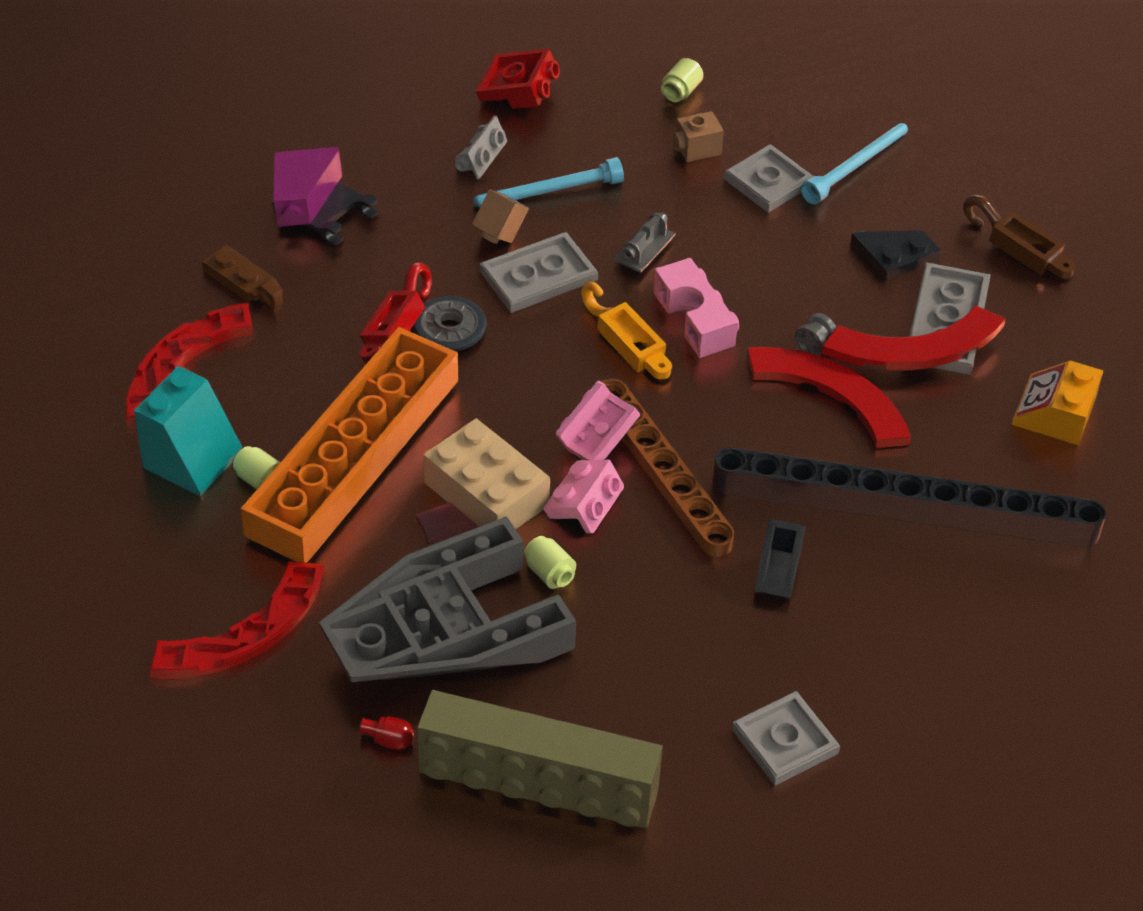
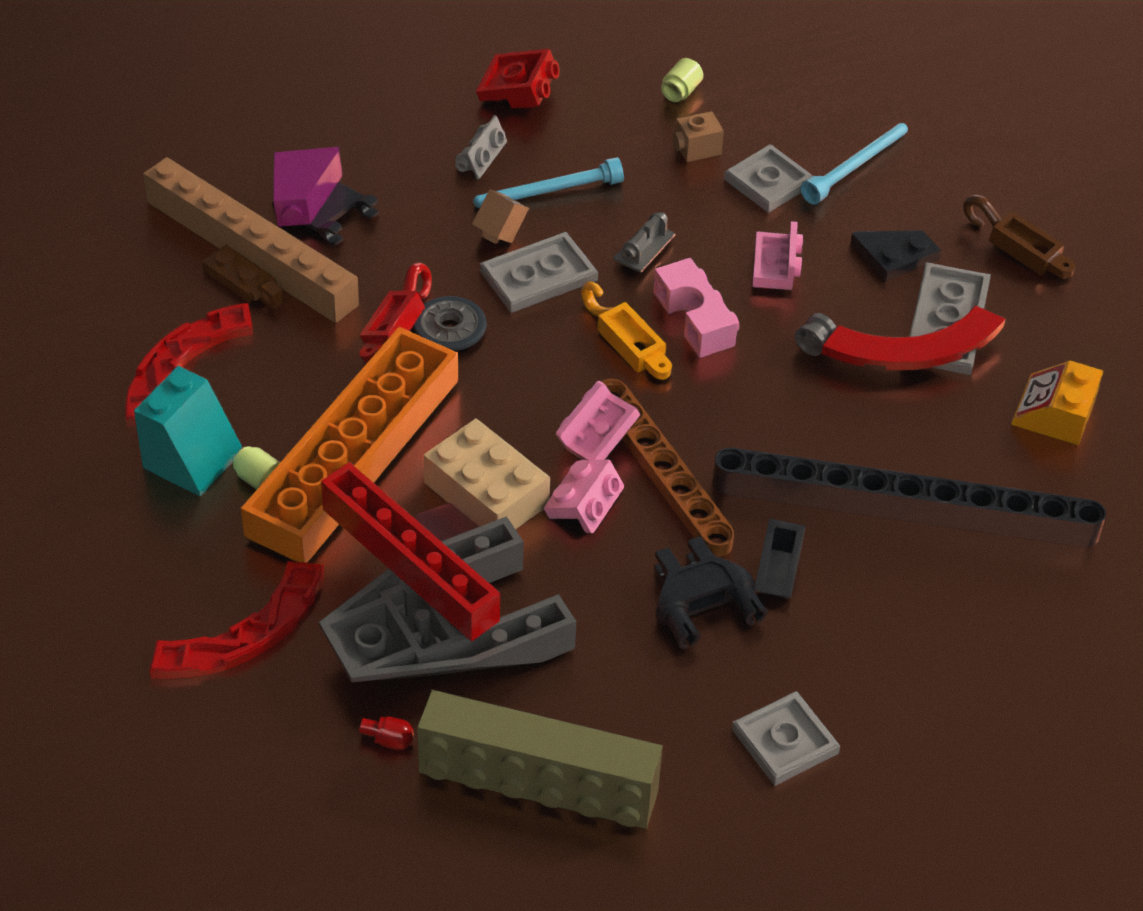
(226, 221): none -> medium nougat brick
(411, 551): none -> red brick
(549, 562): yellowish green brick -> none
(699, 587): none -> black connector
(776, 259): none -> bright pink bracket
(837, 381): red tile -> none

